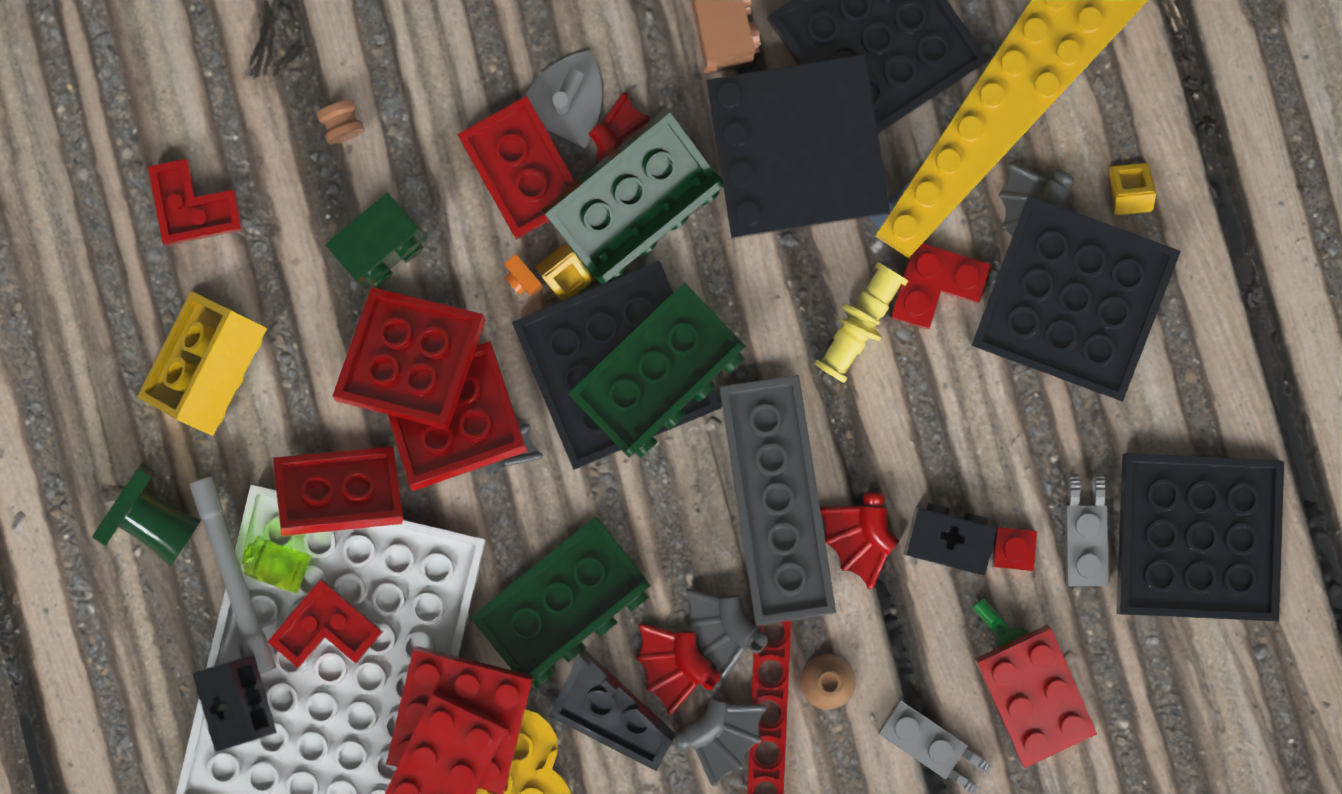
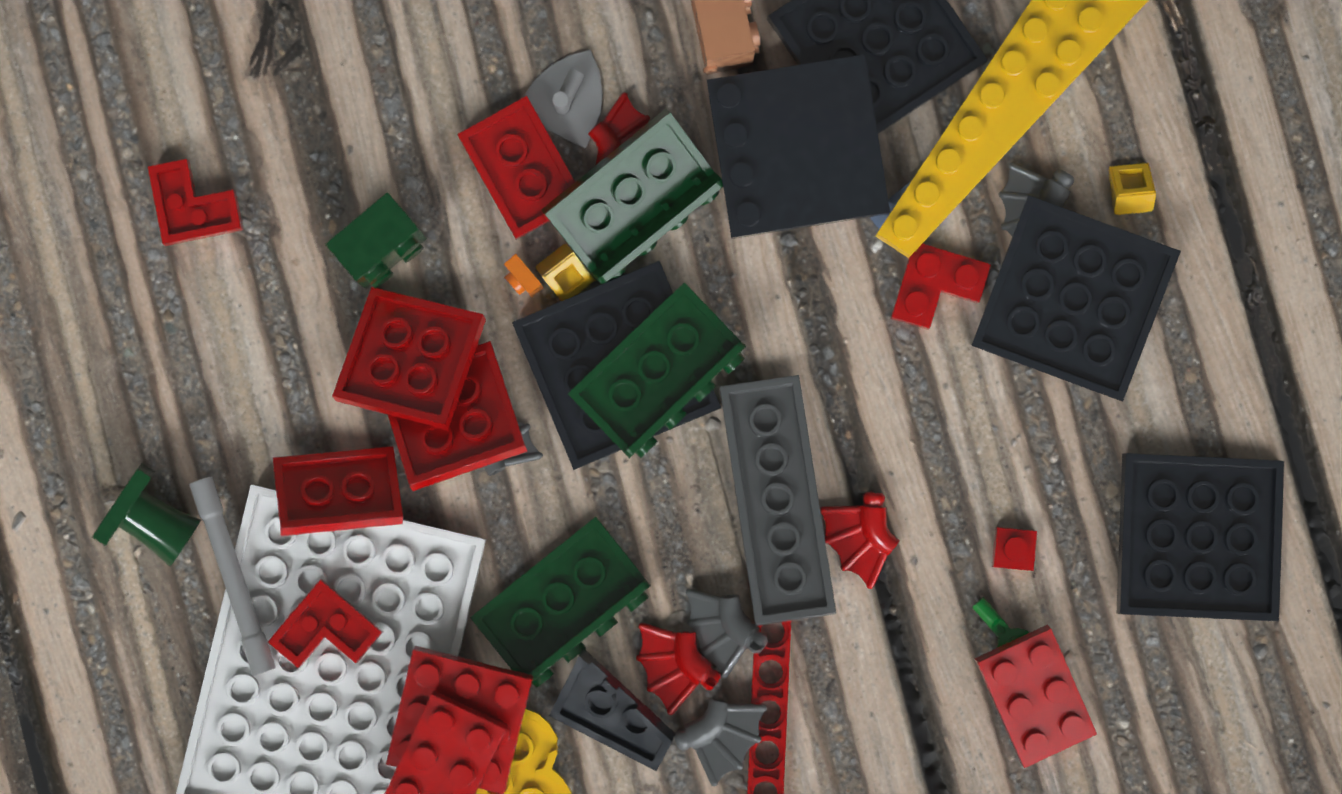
(202, 363): yellow slope -> none
(234, 703): black brick -> none
(275, 564): clear neon green bracket -> none
(340, 121): nougat wheel -> none
(827, 681): medium nougat brick -> none
(861, 322): light yellow piece -> none
(930, 744): light grey hinge -> none
(969, 555): black brick -> none
(1086, 535): light grey hinge -> none

